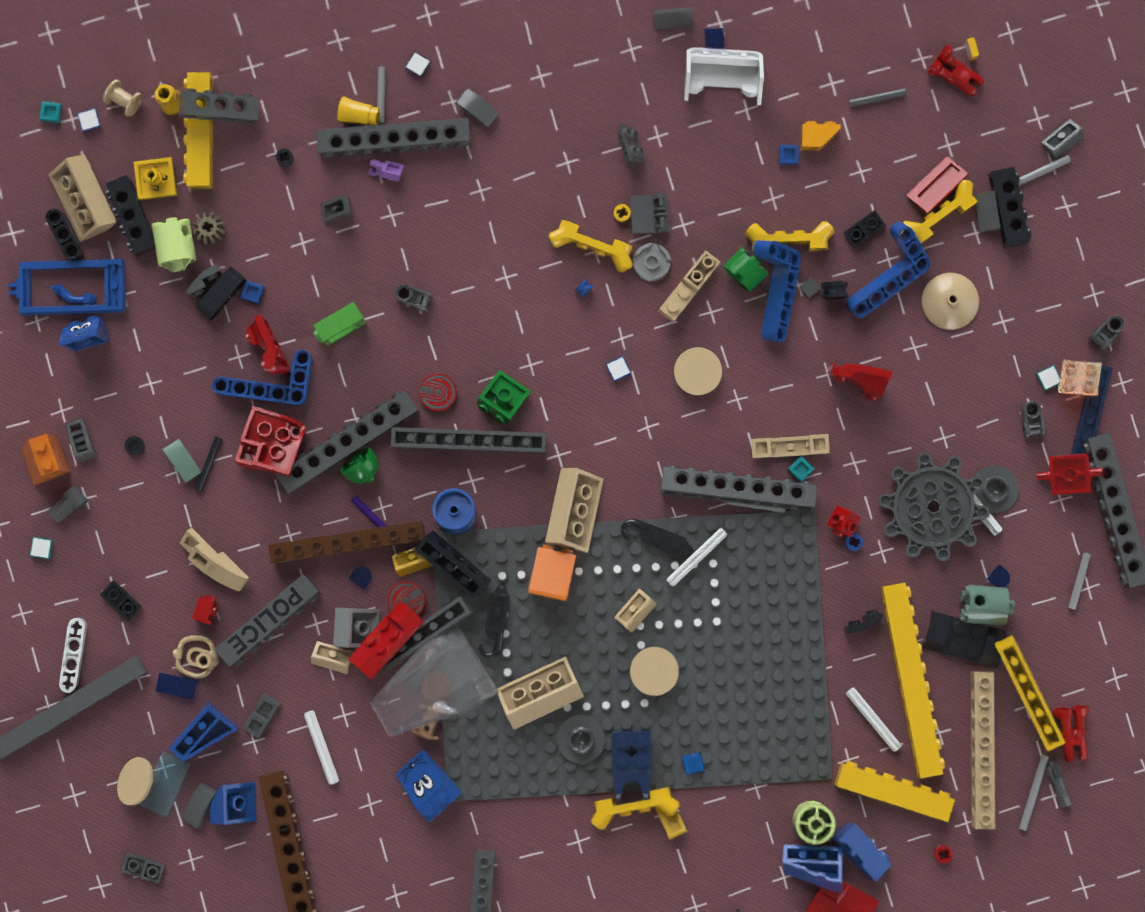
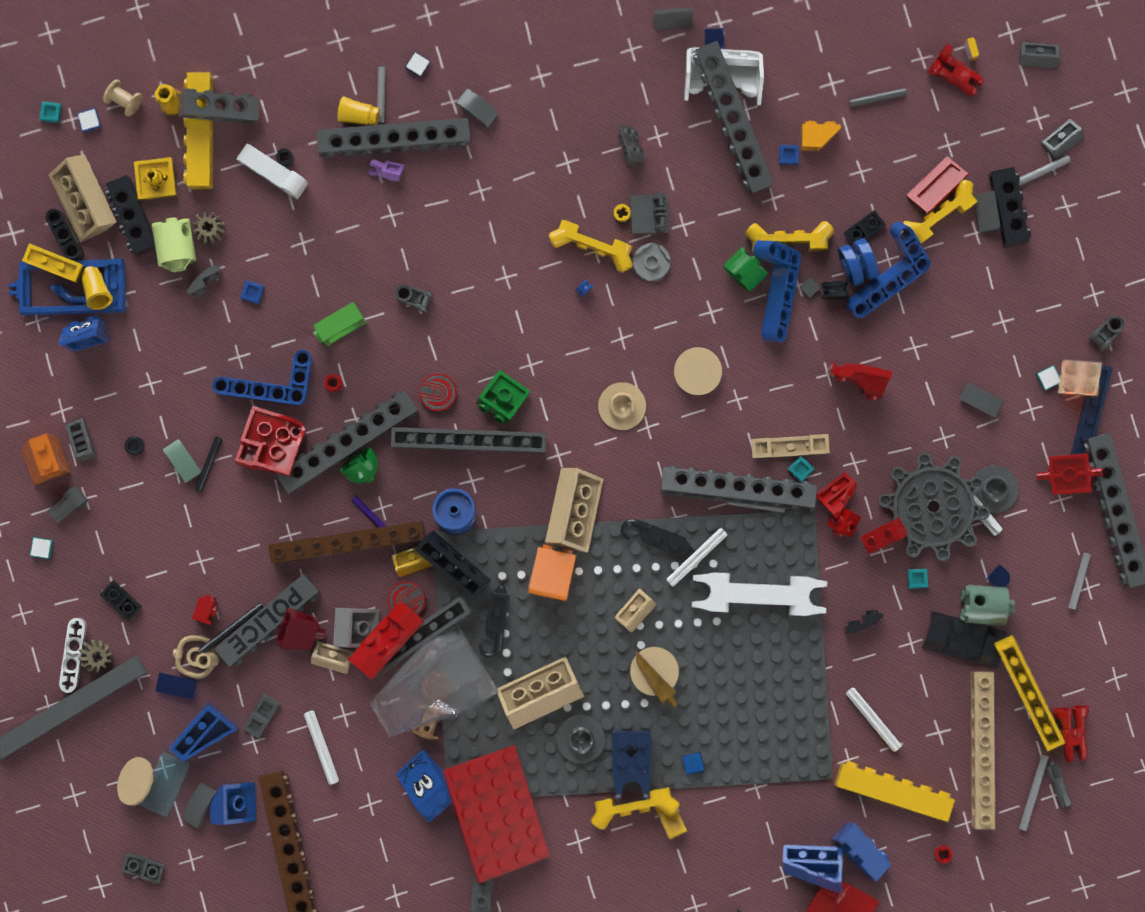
(52, 263): none -> yellow plate
(95, 289): none -> yellow plant
(98, 648): none -> dark tan gear
(214, 565): tan slope -> none
(220, 293): black beam -> none
(230, 629): none -> black bar
(261, 335): red slope -> none
(272, 171): none -> white beam
(299, 630): none -> dark red torso
(328, 379): none -> red plate
(336, 209): dark grey slope -> none
(361, 576): clear blue tile -> none
(495, 813): none -> red plate
(618, 368): white tile -> none
(622, 406): none -> tan piece
(659, 685): none -> pearl gold bar
(689, 286): tan slope -> none
(713, 52): none -> dark grey brick
(794, 595): none -> white piece
(813, 822): yellowish green cylinder -> none
(837, 494): none -> red wing
(851, 547): blue bush -> none
(858, 262): none -> blue wheel
(884, 535): none -> red brick
(912, 681): yellow brick -> none
(917, 578): none -> teal tile
(938, 306): tan dish -> none
(981, 399): none -> dark grey slope
(1032, 421): dark grey piece -> none
(1039, 55): none -> dark grey slope

